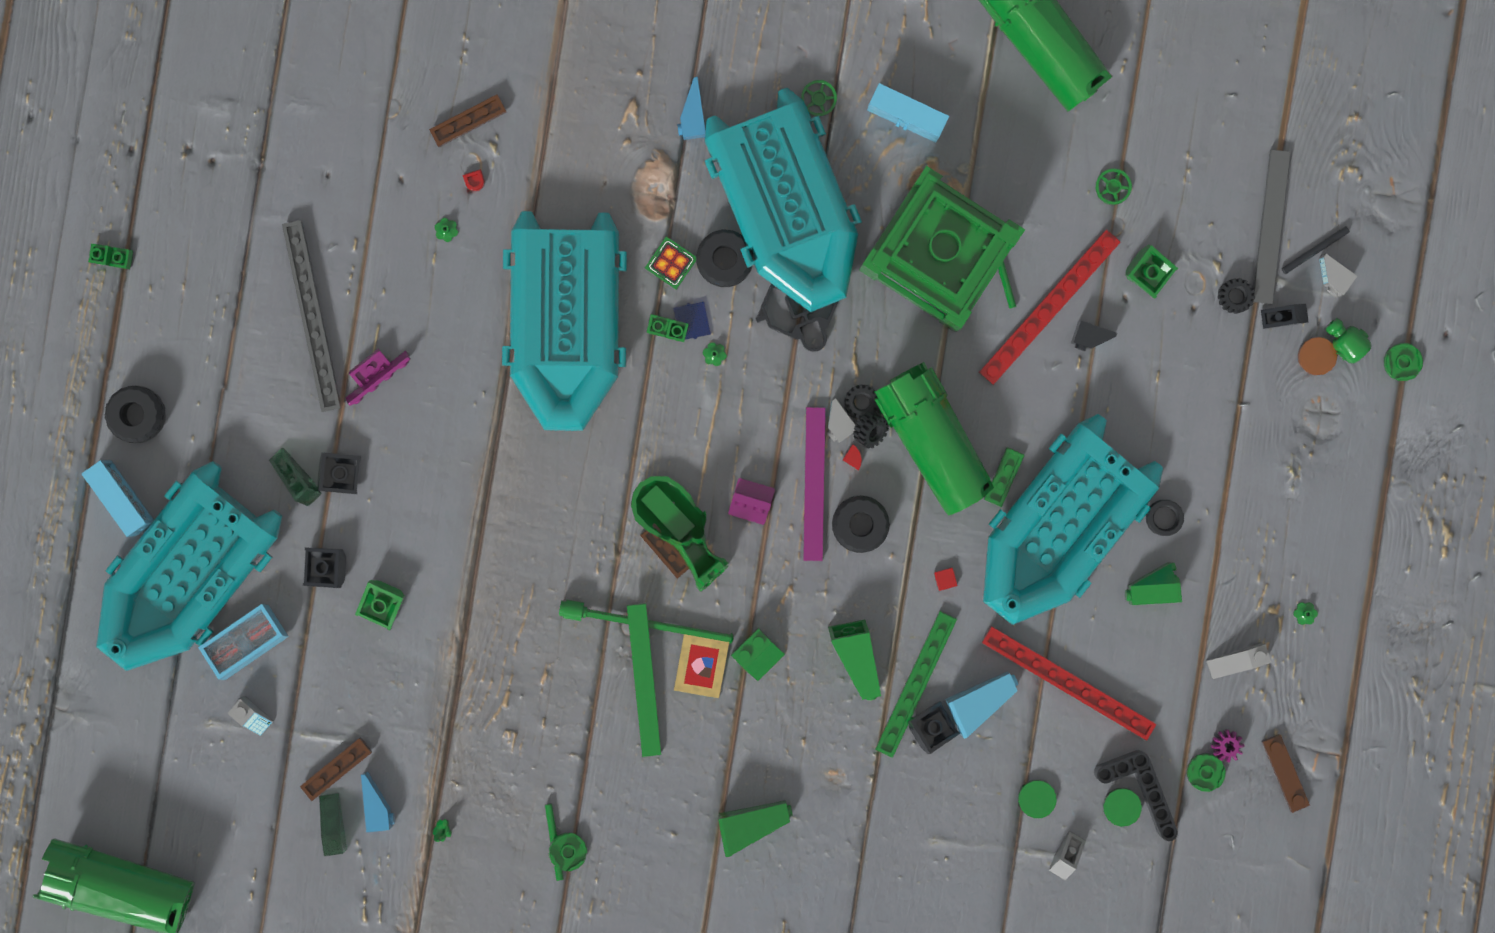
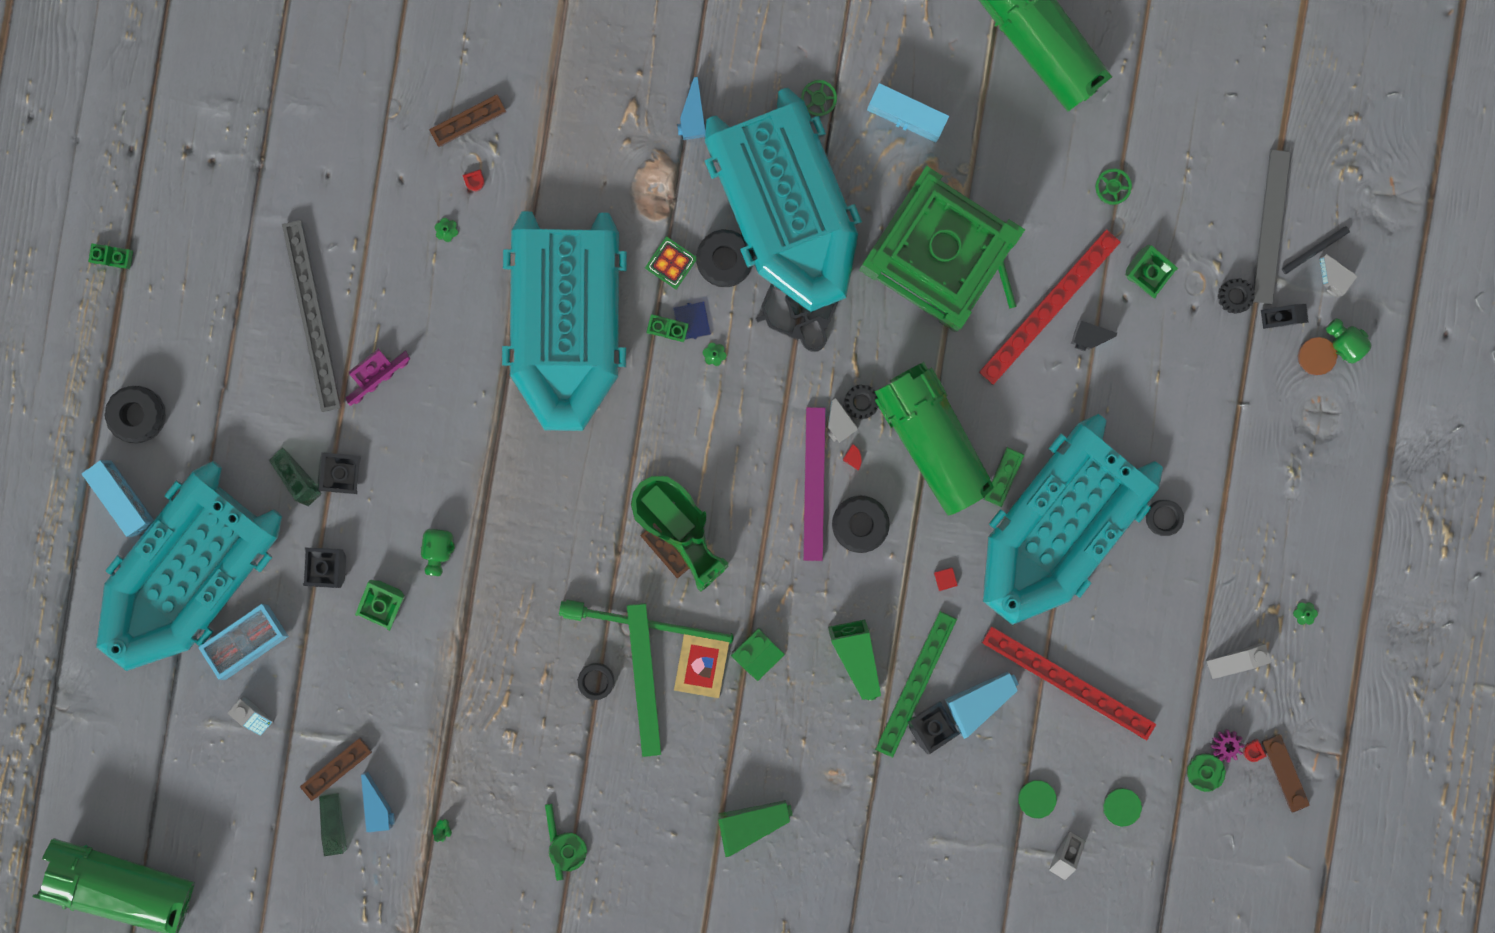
(436, 548): none -> green piece
(581, 681): none -> black tyre
(751, 501): magenta bracket -> none
(871, 429): black tyre -> none
(1146, 787): black beam -> none
(1156, 587): green slope -> none
(1253, 751): none -> red tile
(1403, 362): green tile -> none

